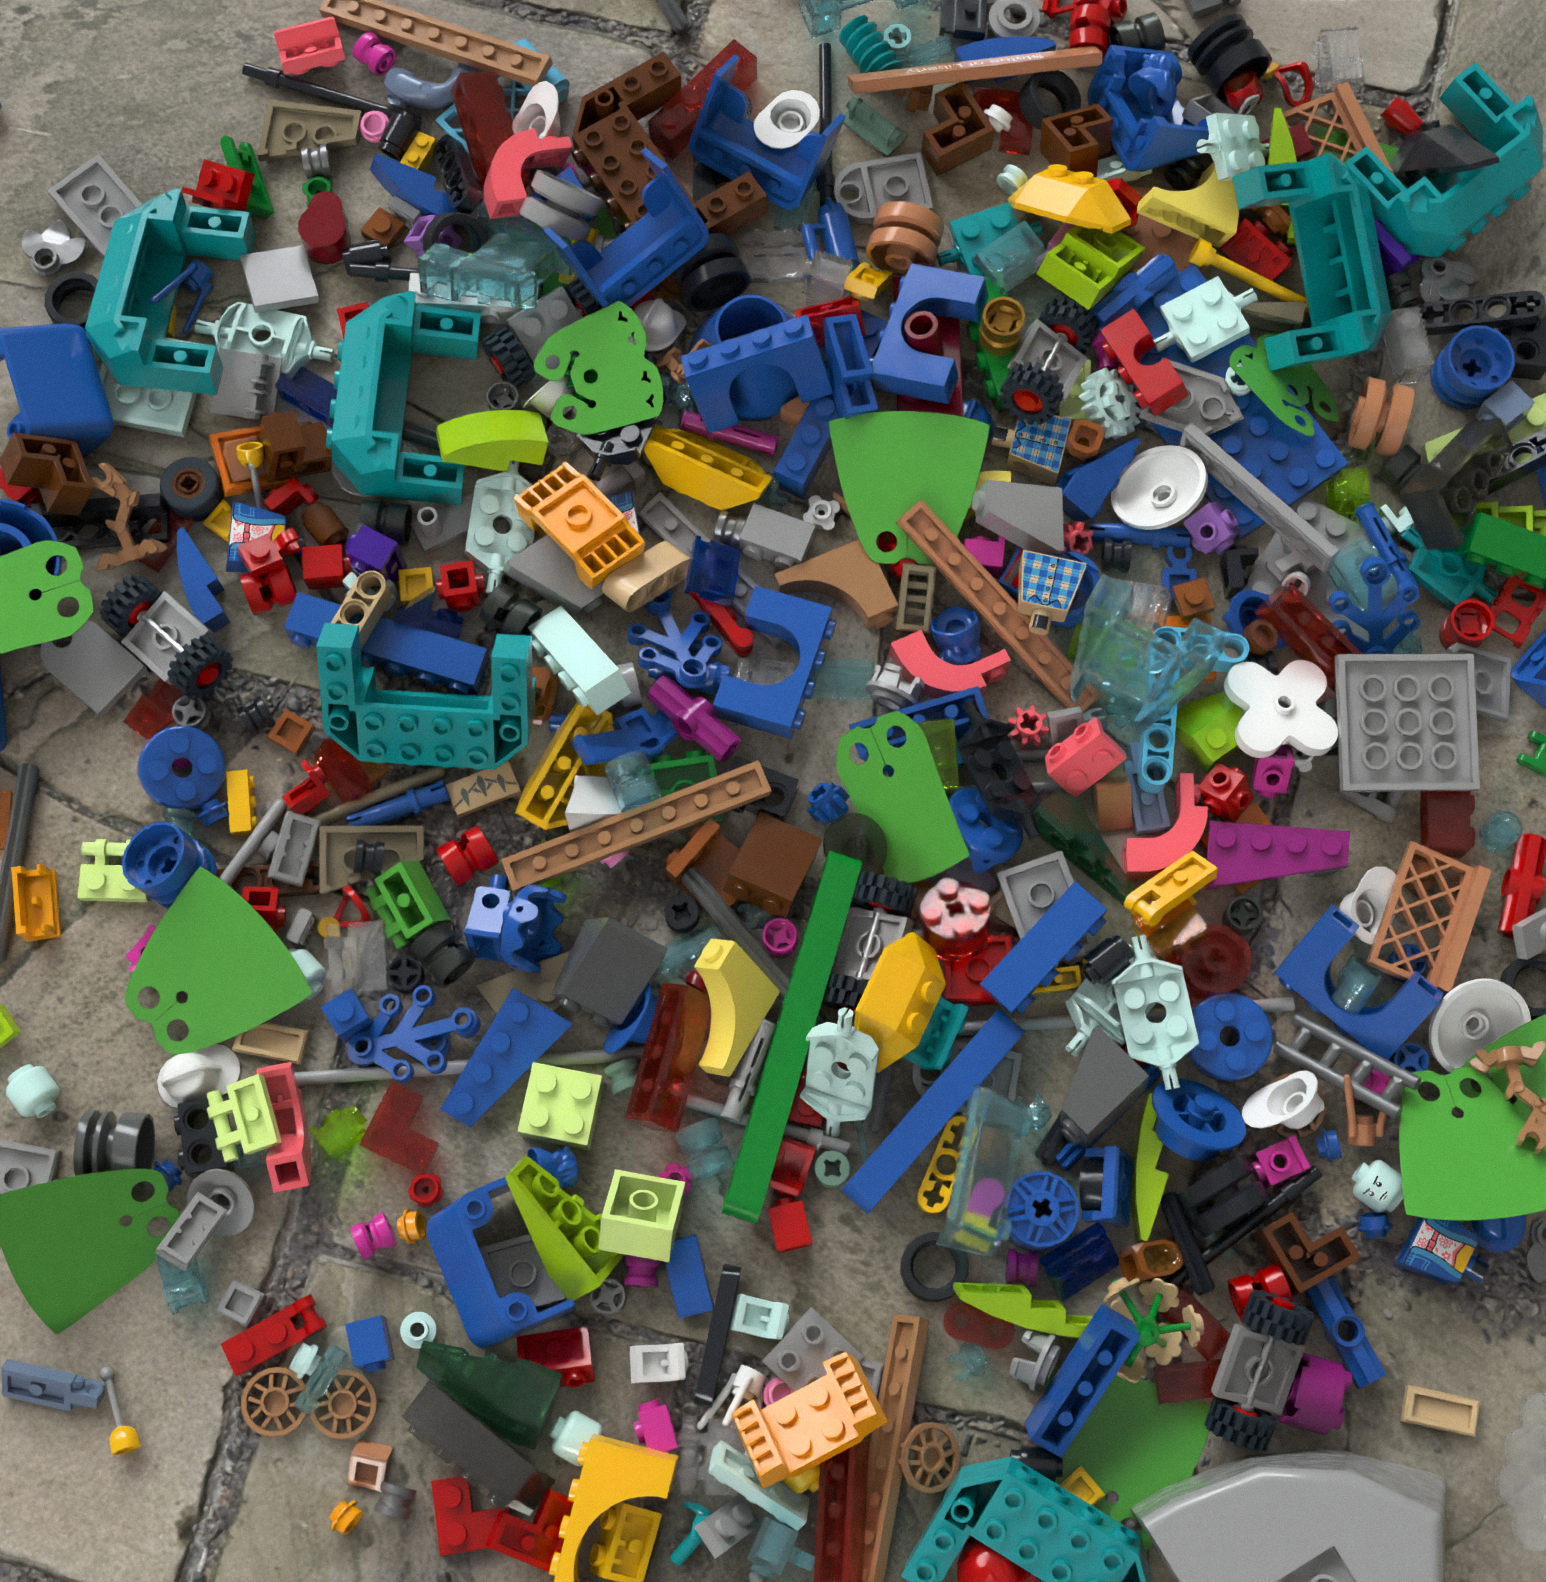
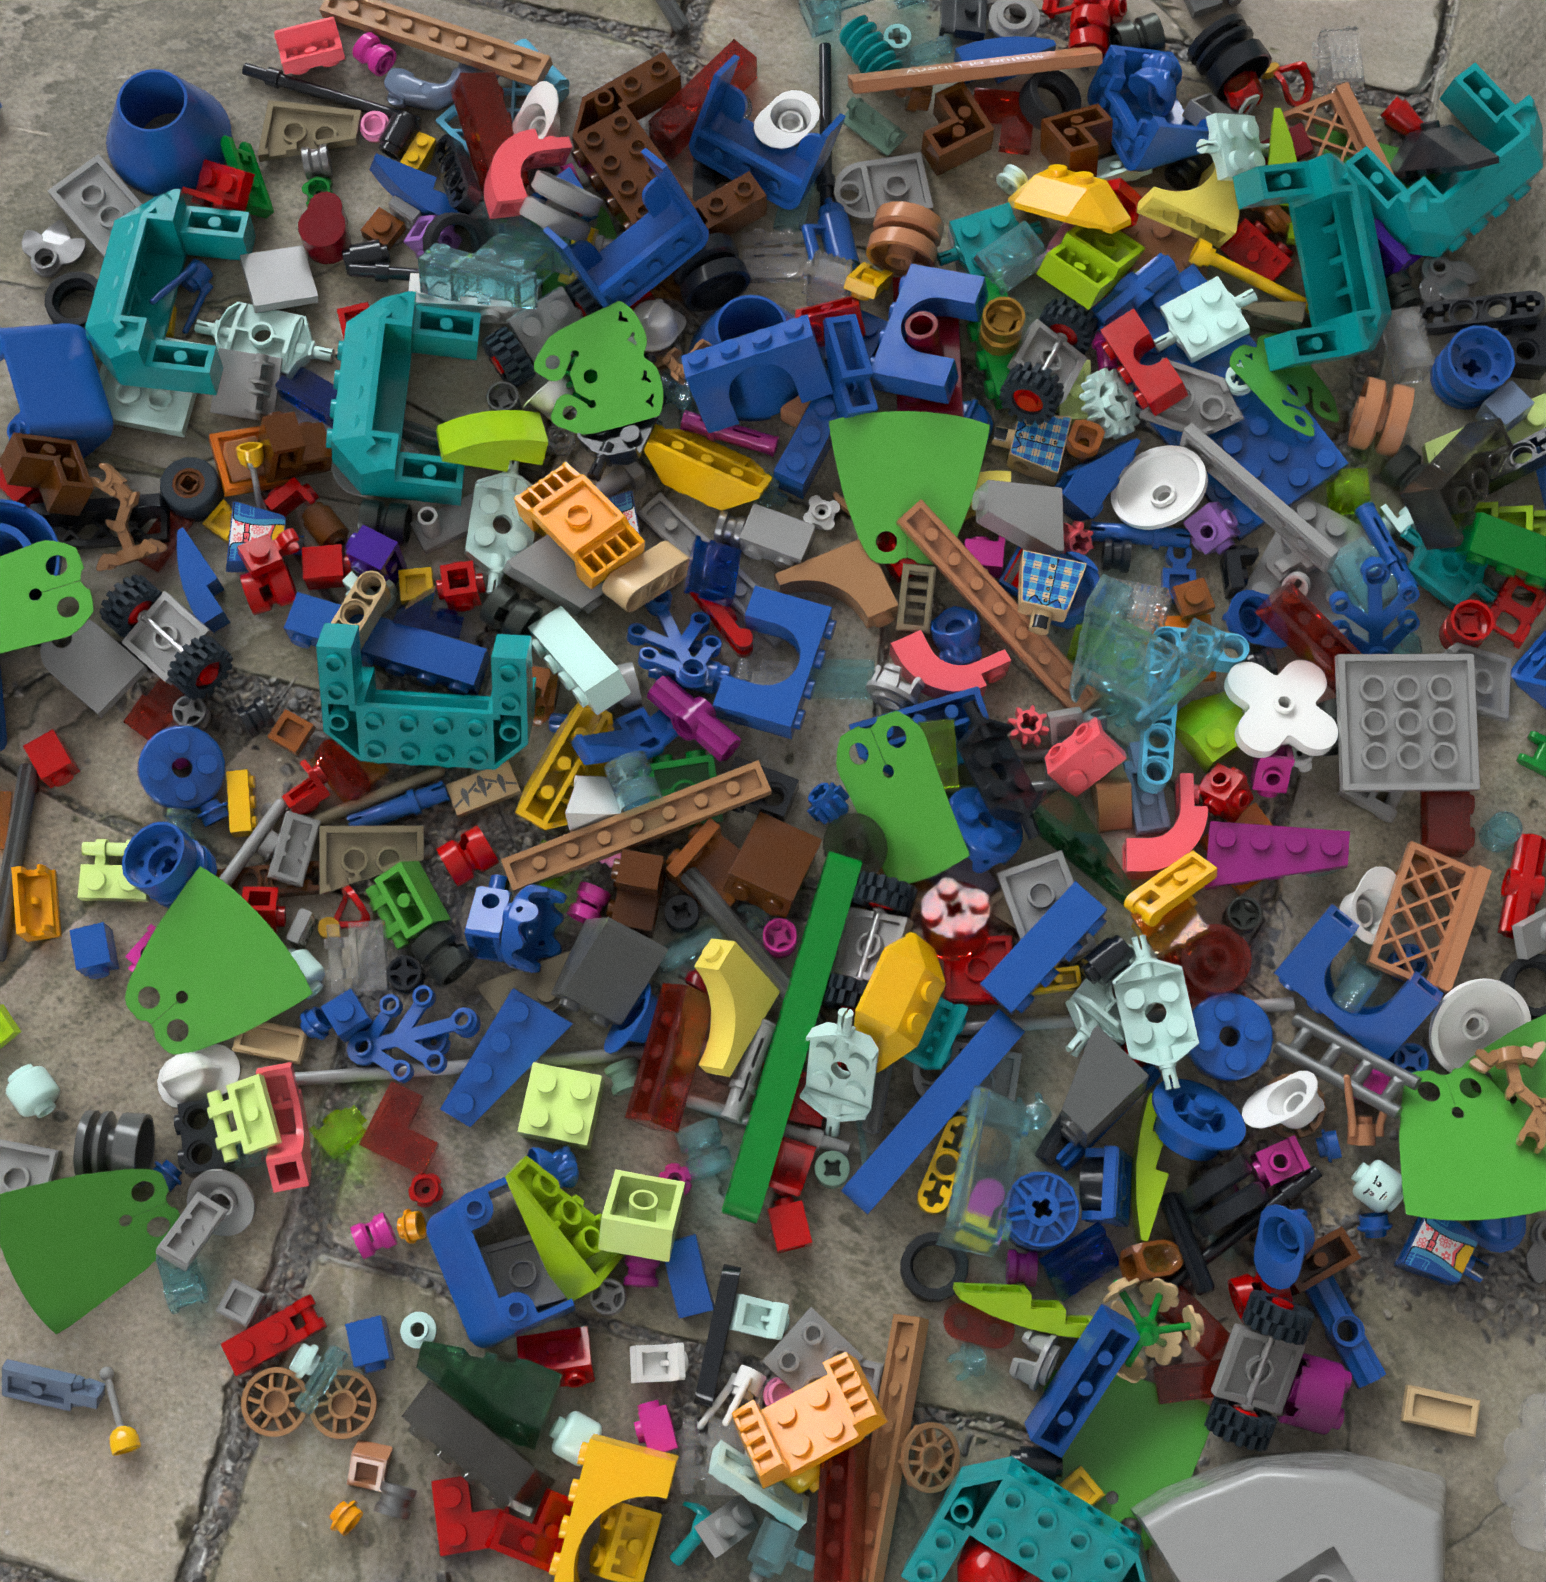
(52, 759): none -> red brick
(94, 950): none -> blue brick
(169, 155): none -> blue cone
(315, 1023): none -> blue plate
(368, 857): black wheel -> none
(588, 902): none -> dark pink wheel
(640, 889): none -> reddish brown brick
(998, 118): white plate -> none
(1260, 636): reddish brown tile -> none
(1281, 1245): none -> blue piece

